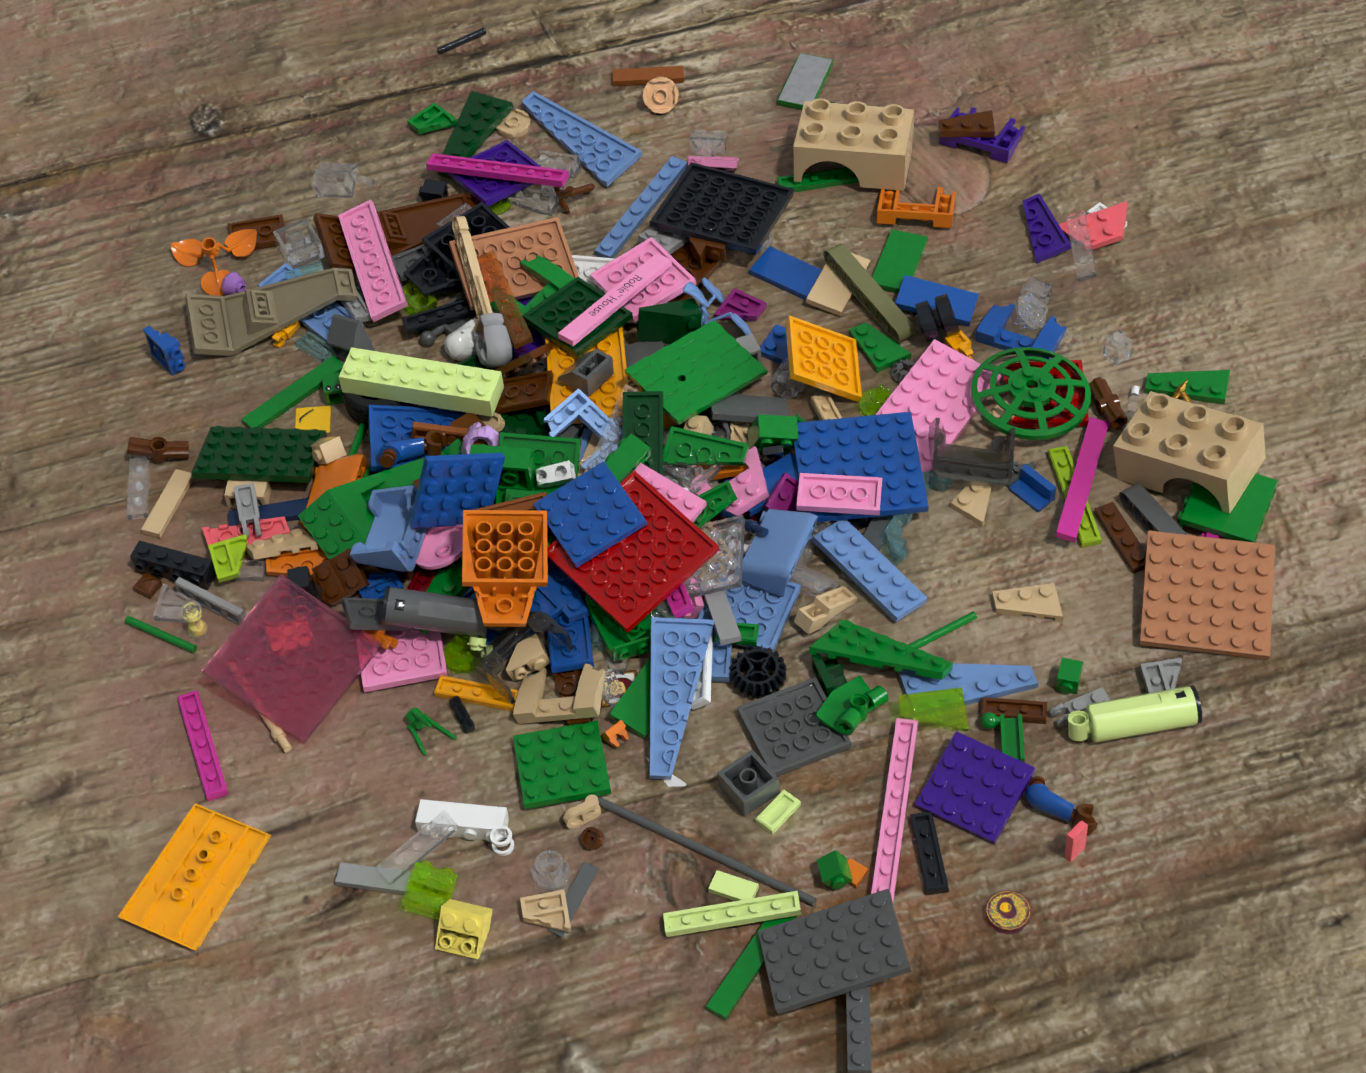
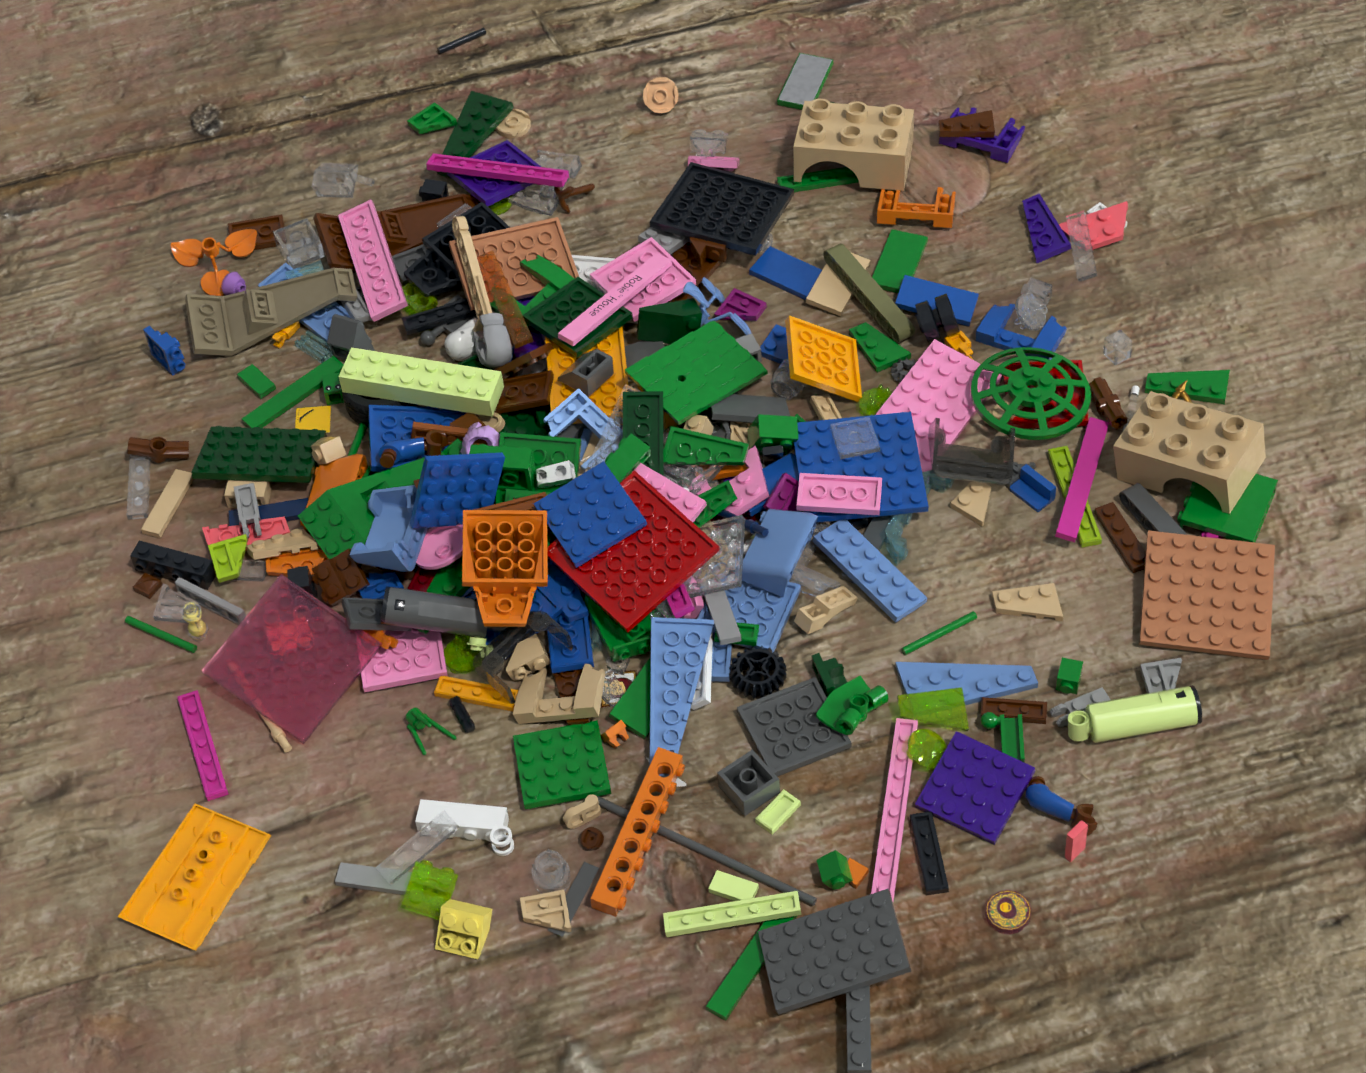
(256, 381): none -> green tile
(597, 149): medium blue wing -> none
(641, 208): medium blue plate -> none
(642, 76): dark orange tile -> none
(662, 762): none -> orange brick
(854, 437): none -> clear tile
(873, 649): green wing -> none
(926, 748): none -> clear neon green dish

